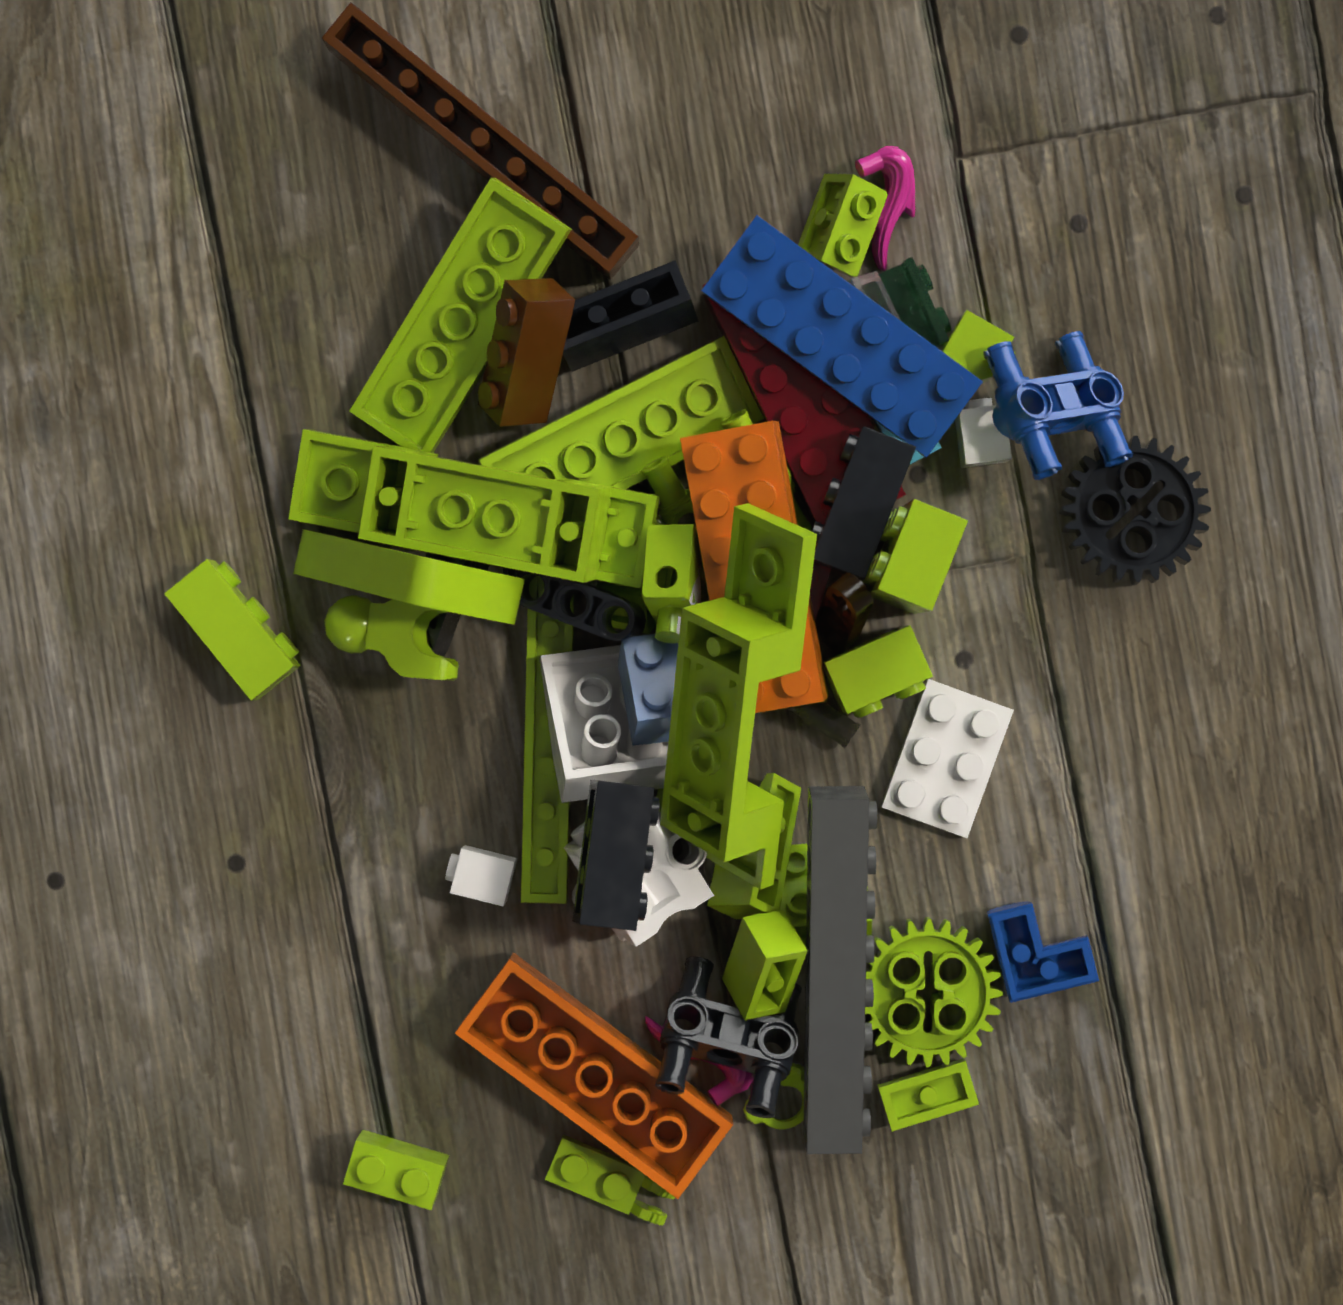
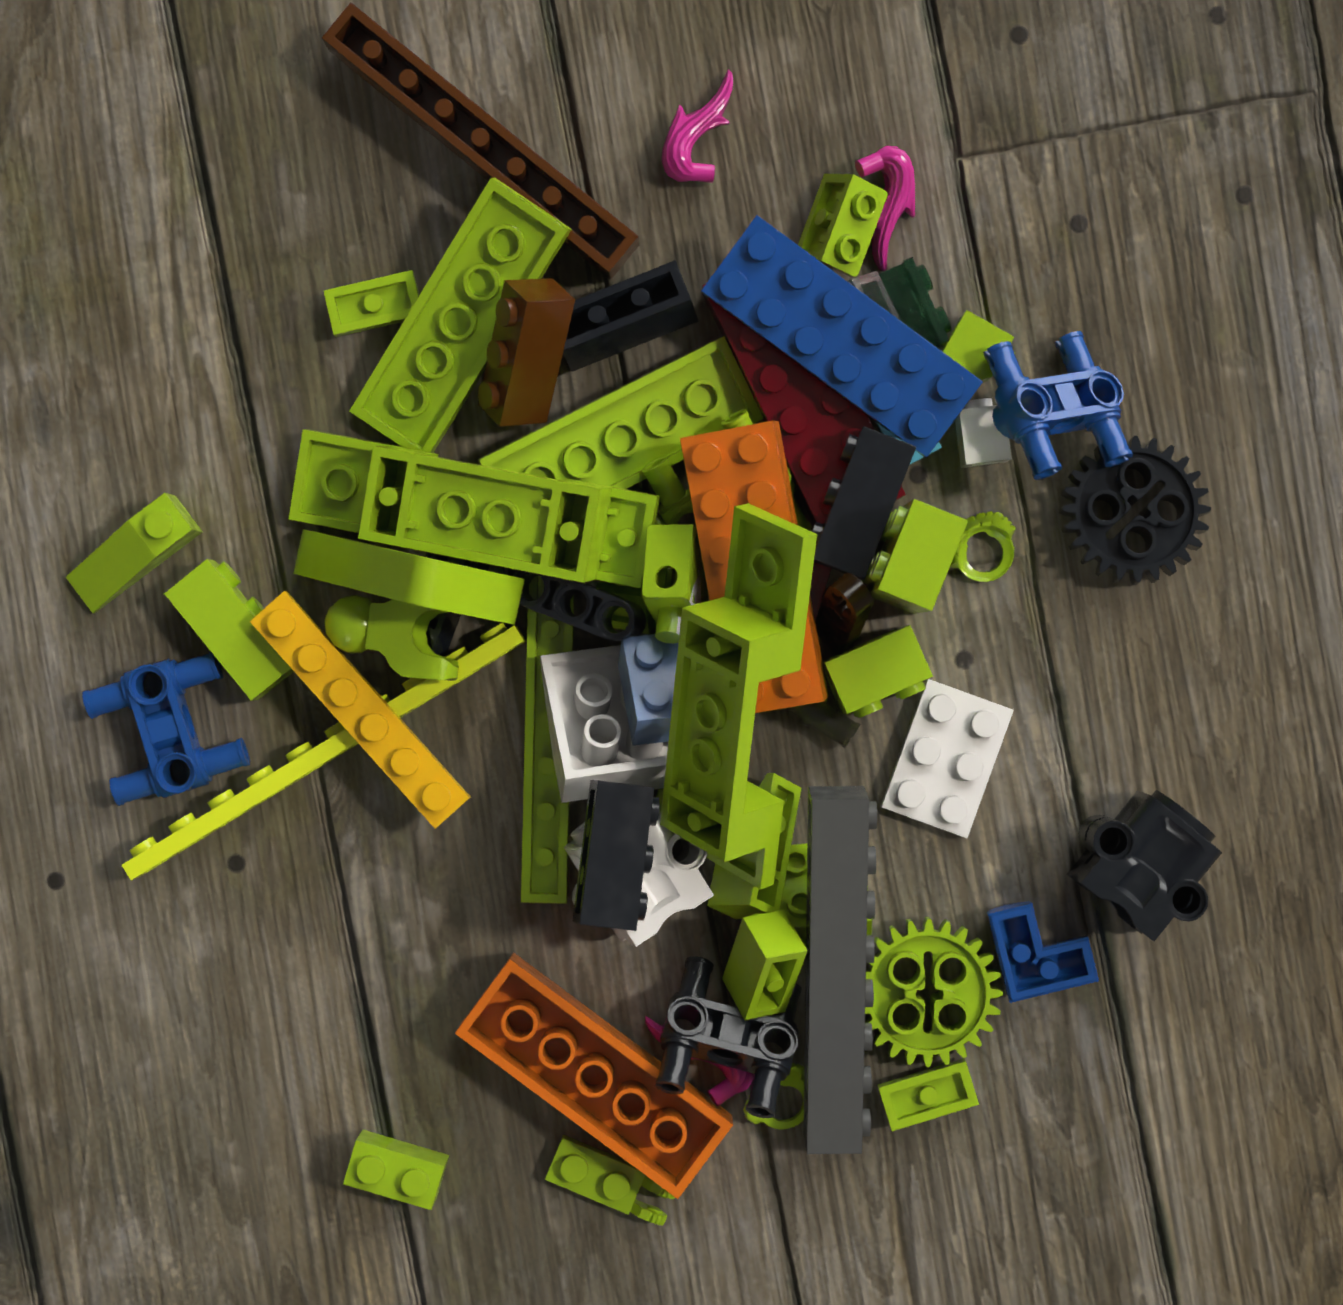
(133, 551): none -> lime slope
(166, 728): none -> blue piece
(307, 759): none -> neon yellow plate
(360, 709): none -> yellow plate
(371, 303): none -> lime plate
(481, 875): white brick -> none
(686, 131): none -> dark pink piece
(996, 526): none -> lime piece
(1149, 858): none -> black piece

